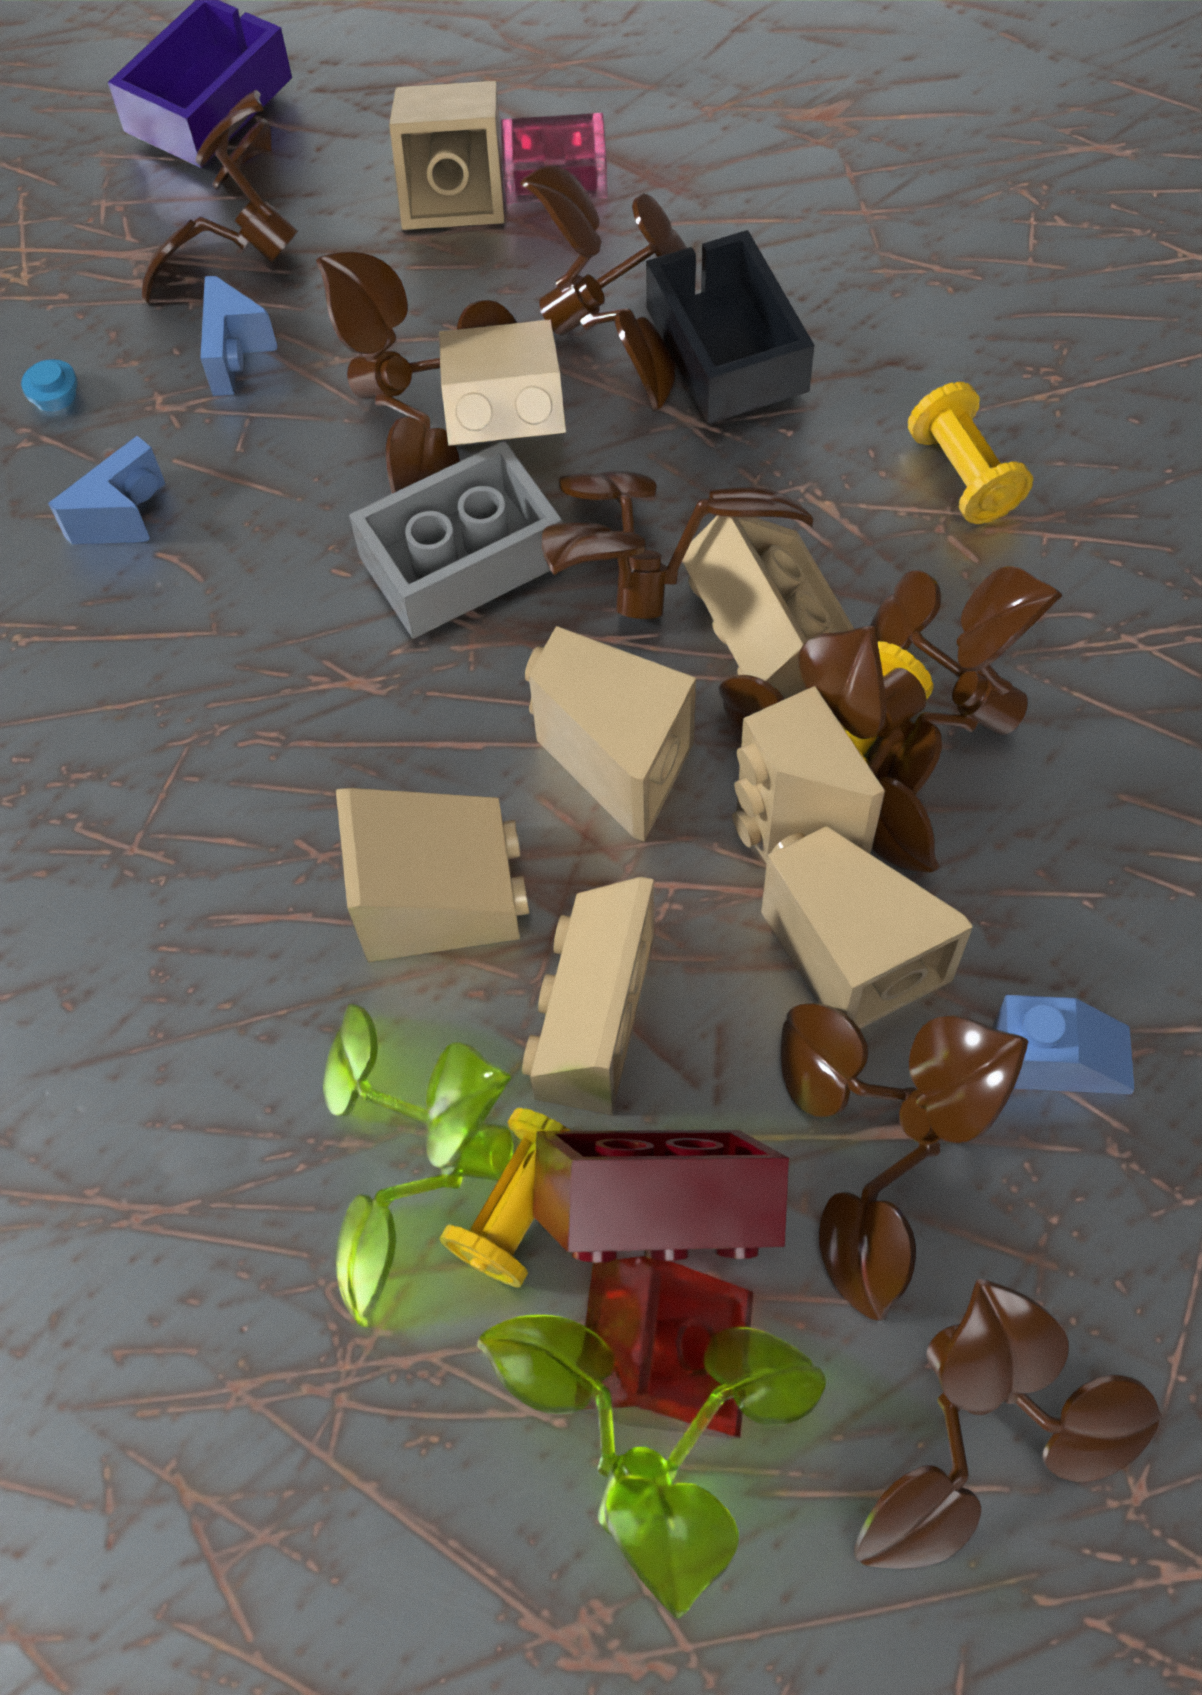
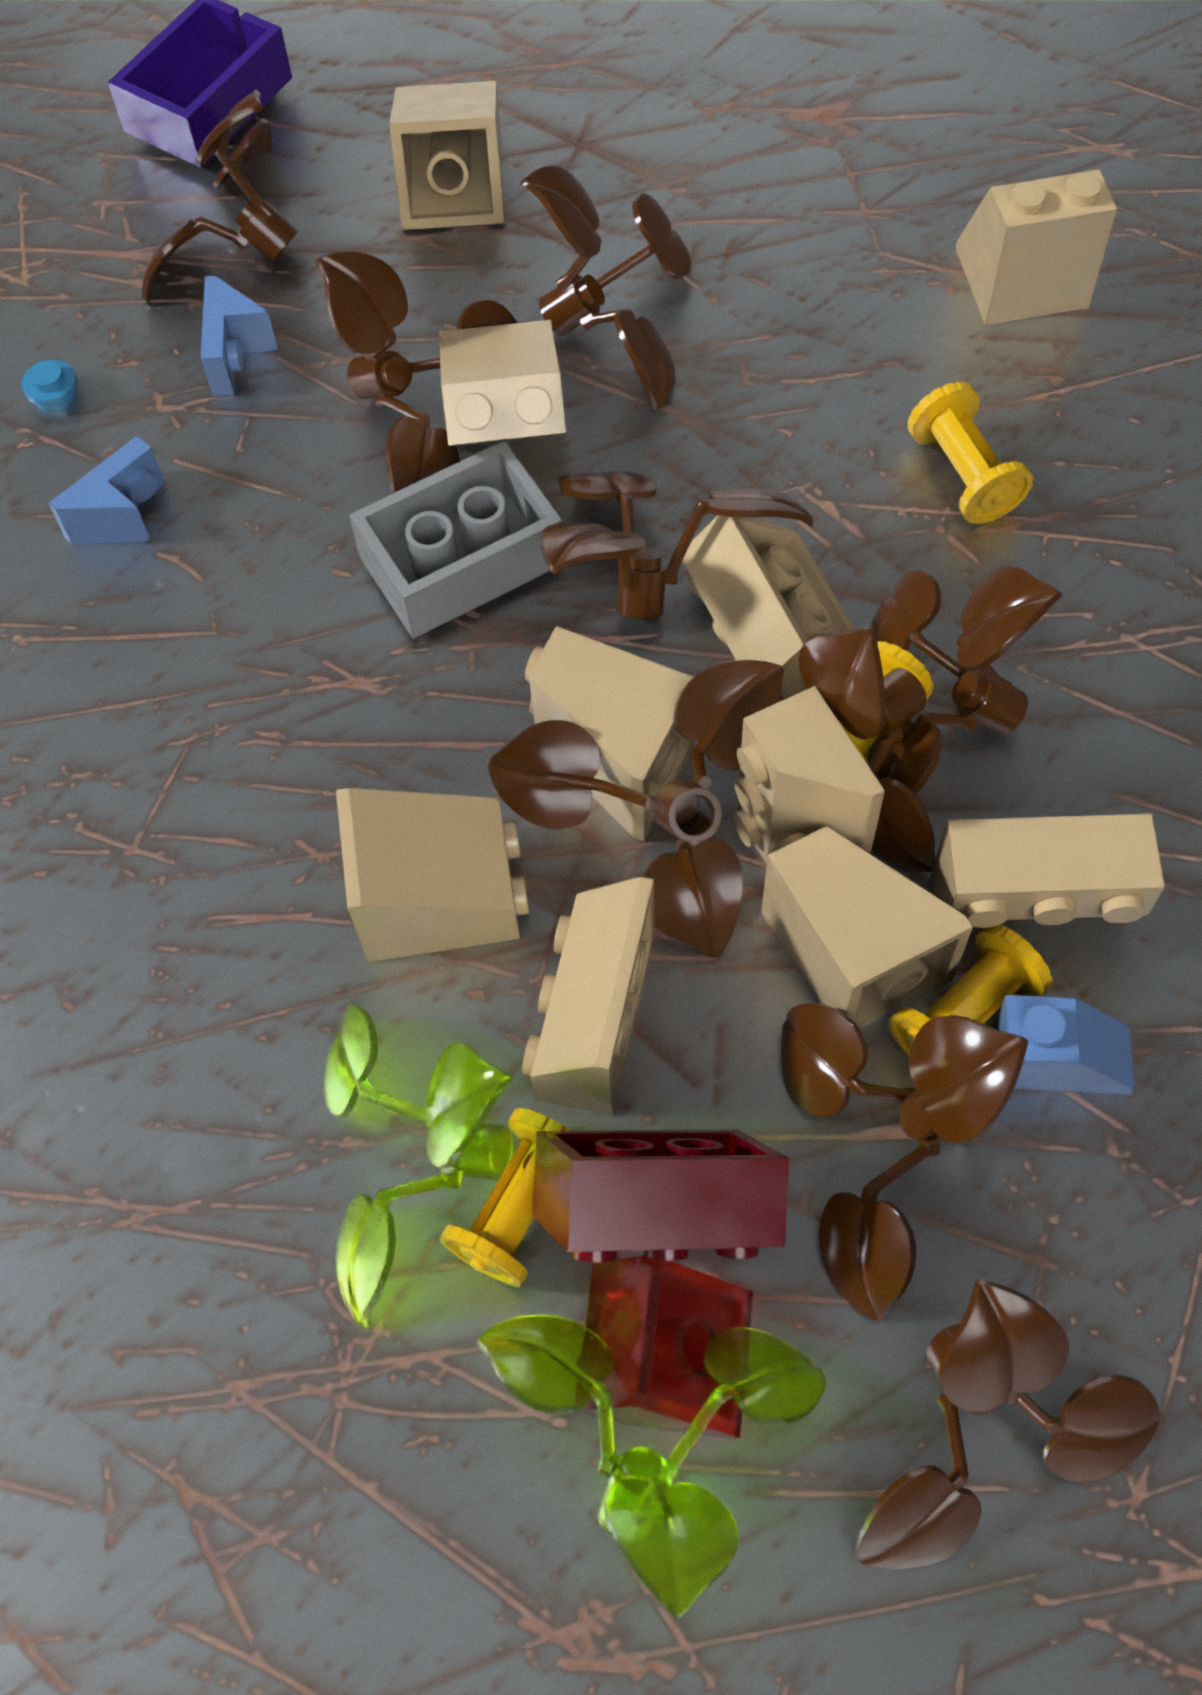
(559, 141): clear pink brick -> none
(699, 890): none -> reddish brown plant
(738, 336): black piece -> none
(1005, 968): none -> yellow hose
(1037, 246): none -> tan slope
(1049, 868): none -> tan slope

